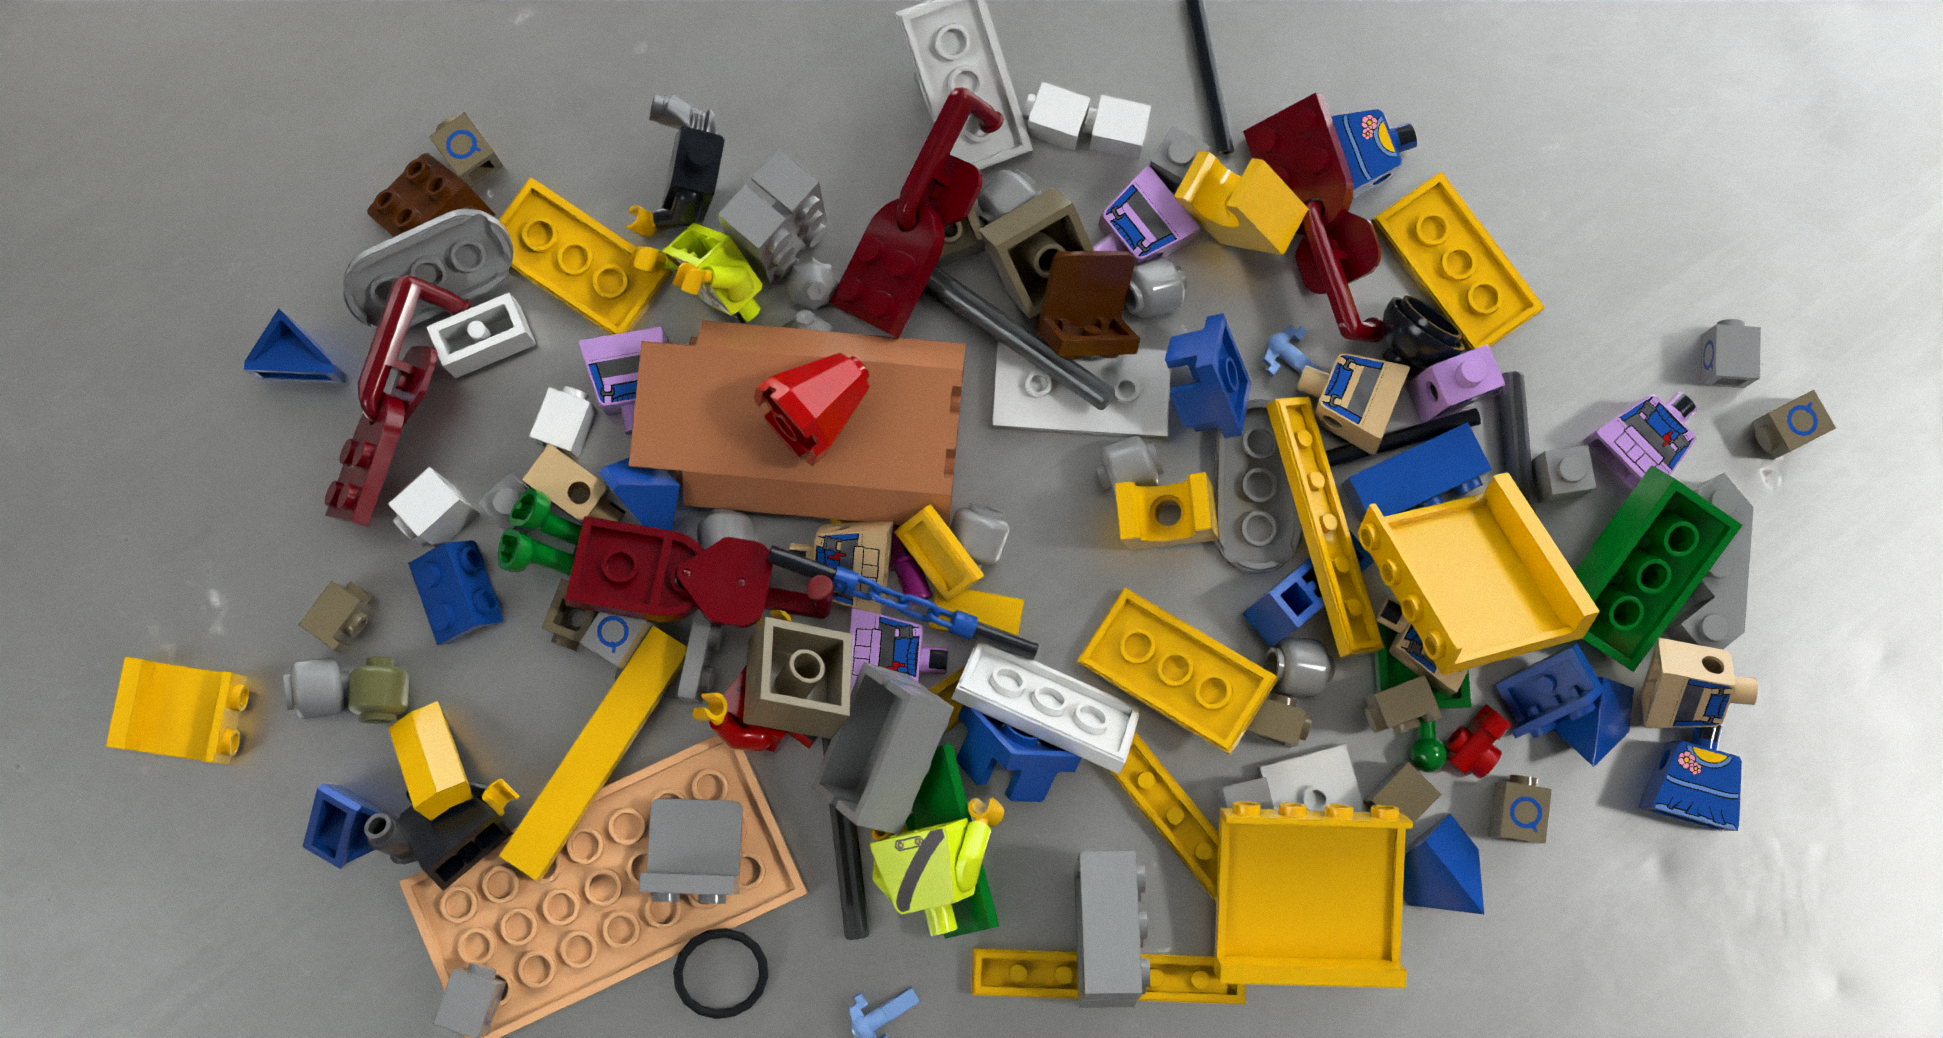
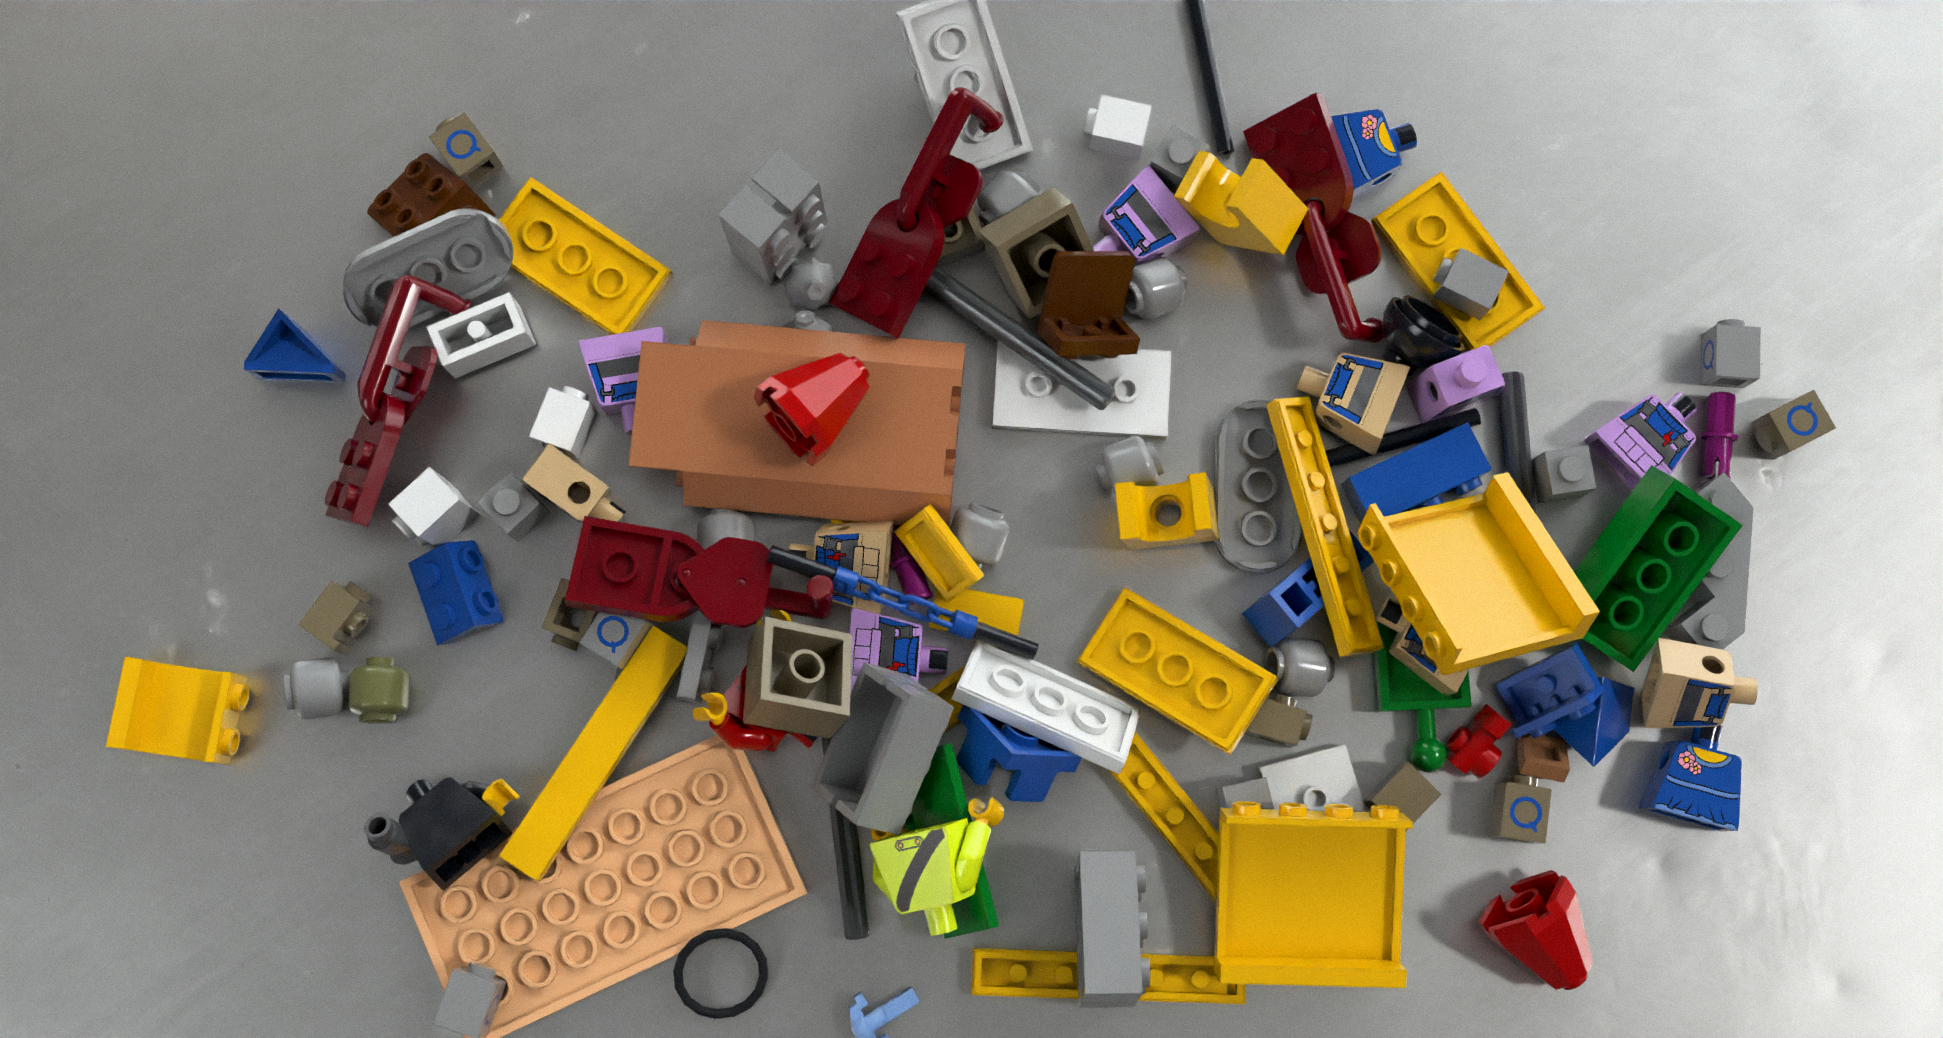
(338, 824): blue slope -> none
(430, 761): yellow piece -> none
(534, 514): green piece -> none
(645, 492): blue slope -> none
(691, 169): black torso -> none
(693, 850): light grey bracket -> none
(708, 267): neon yellow torso -> none
(1056, 115): white brick -> none
(1223, 383): blue panel -> none
(1280, 346): light blue piece -> none
(1402, 706): dark tan brick -> none
(1443, 870): blue slope -> none
(1468, 283): none -> light grey brick
(1542, 929): none -> red cone
(1543, 757): none -> medium nougat plate
(1719, 434): none -> magenta axle

